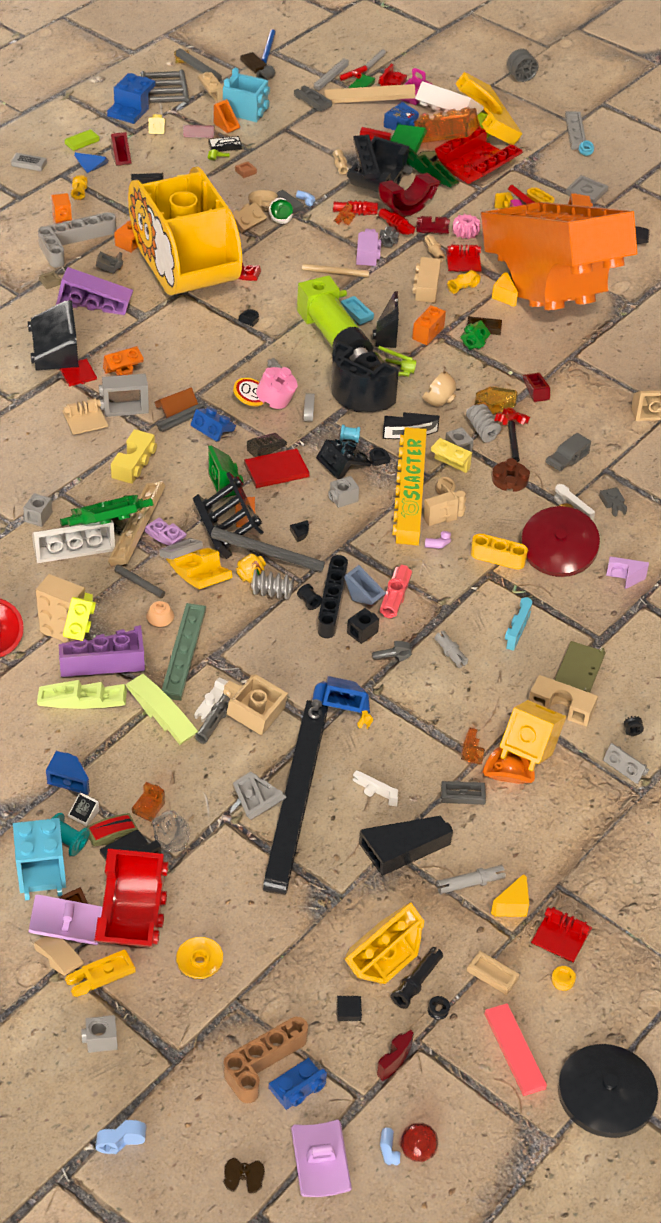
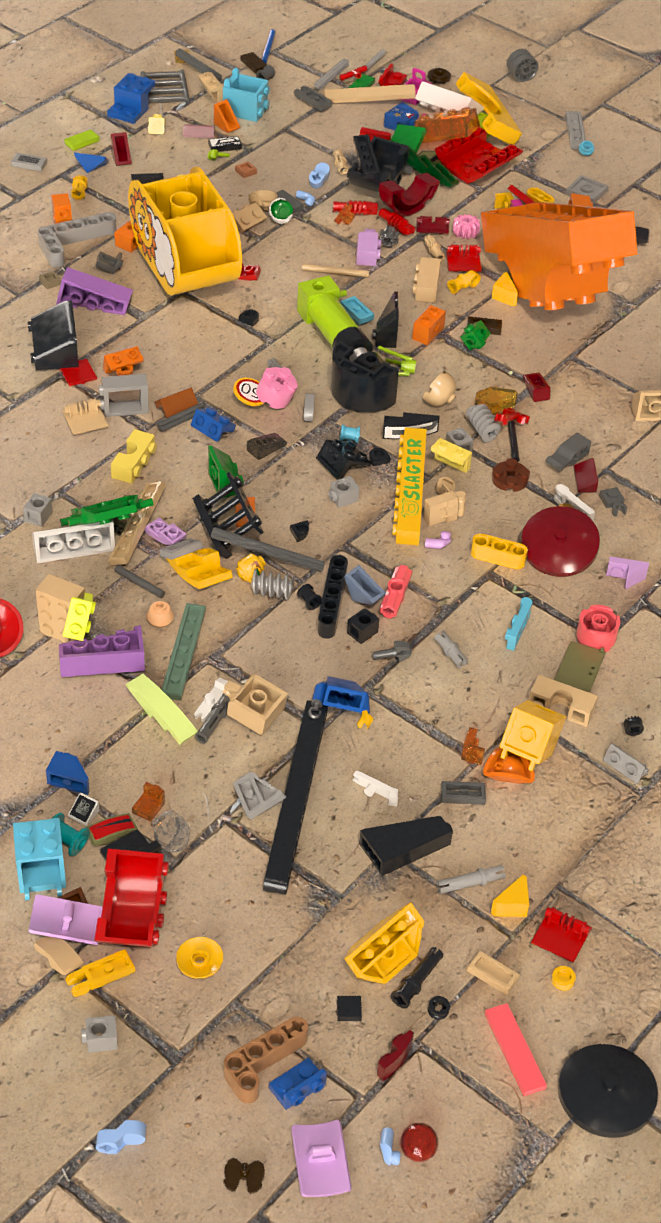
(79, 696): yellowish green slope -> none
(276, 468): red tile -> none
(319, 175): none -> light blue piece
(439, 75): none -> dark brown gear
(586, 476): none -> dark red slope
(598, 627): none -> coral brick

